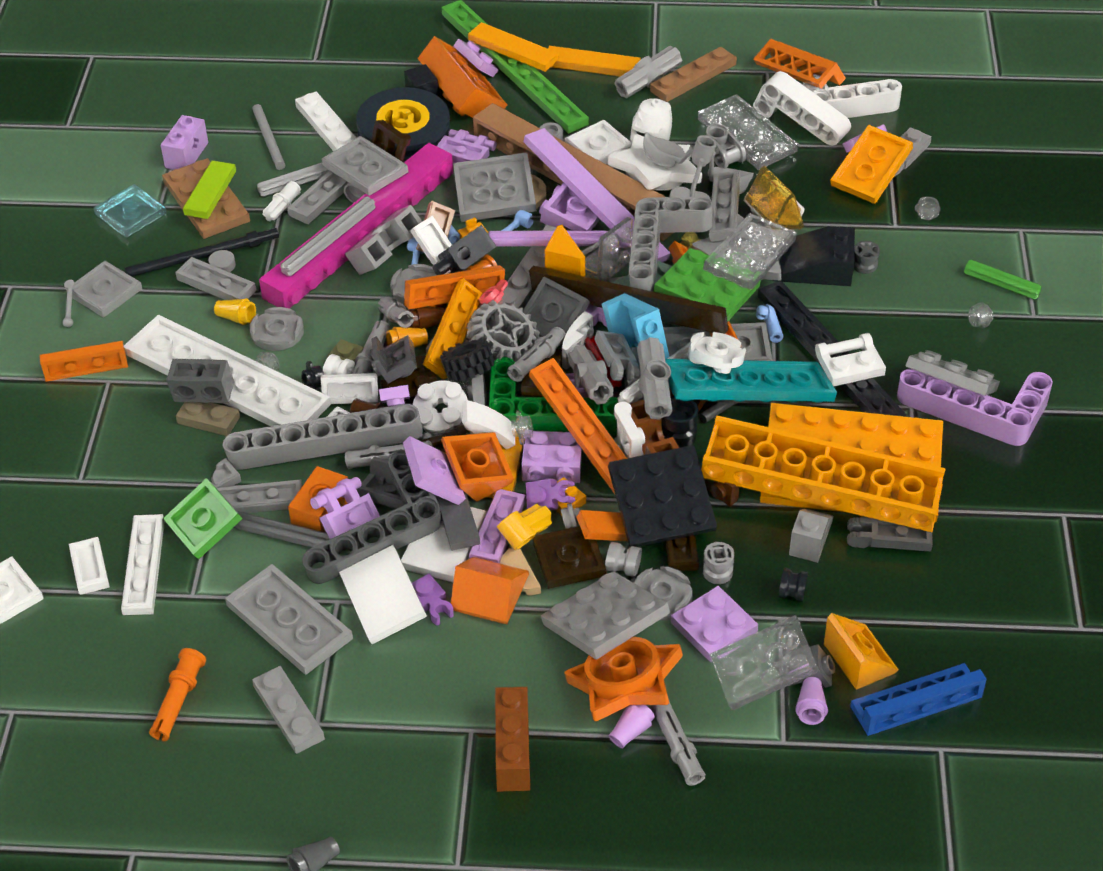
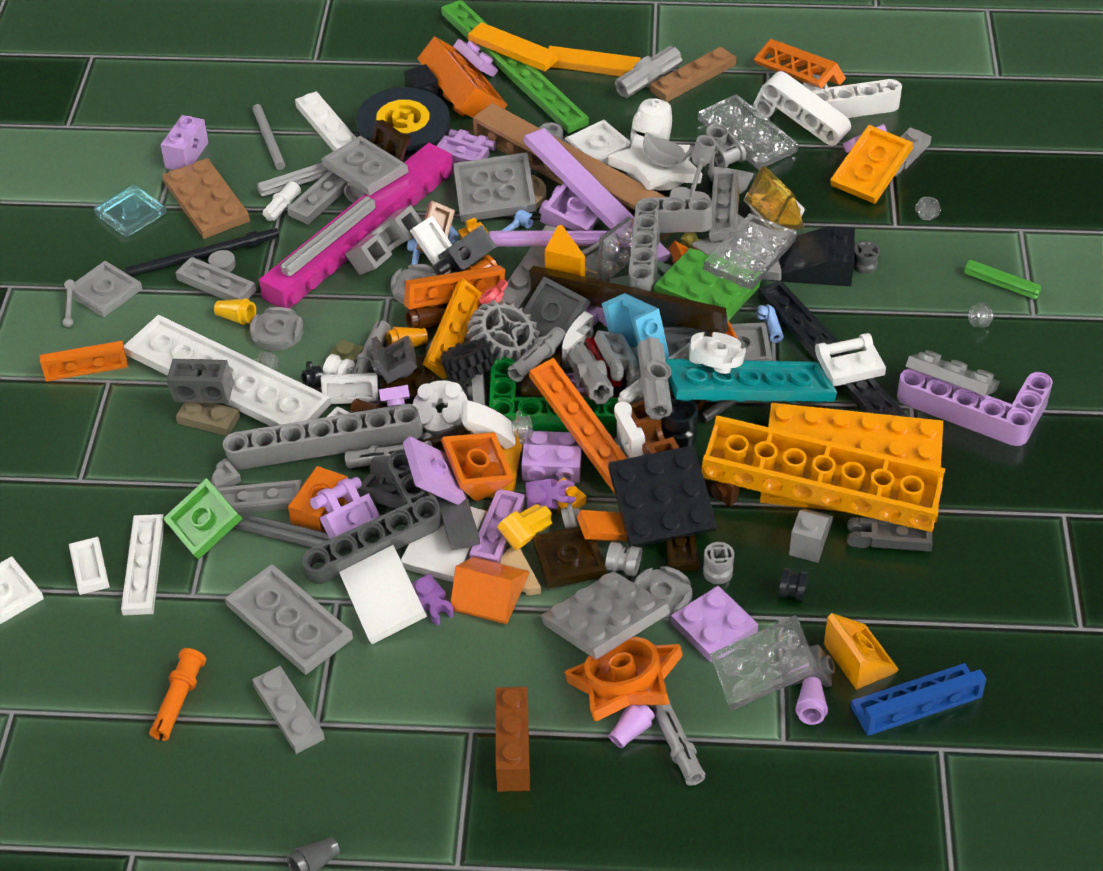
(209, 189): lime tile -> none
(395, 312): light grey pin -> none

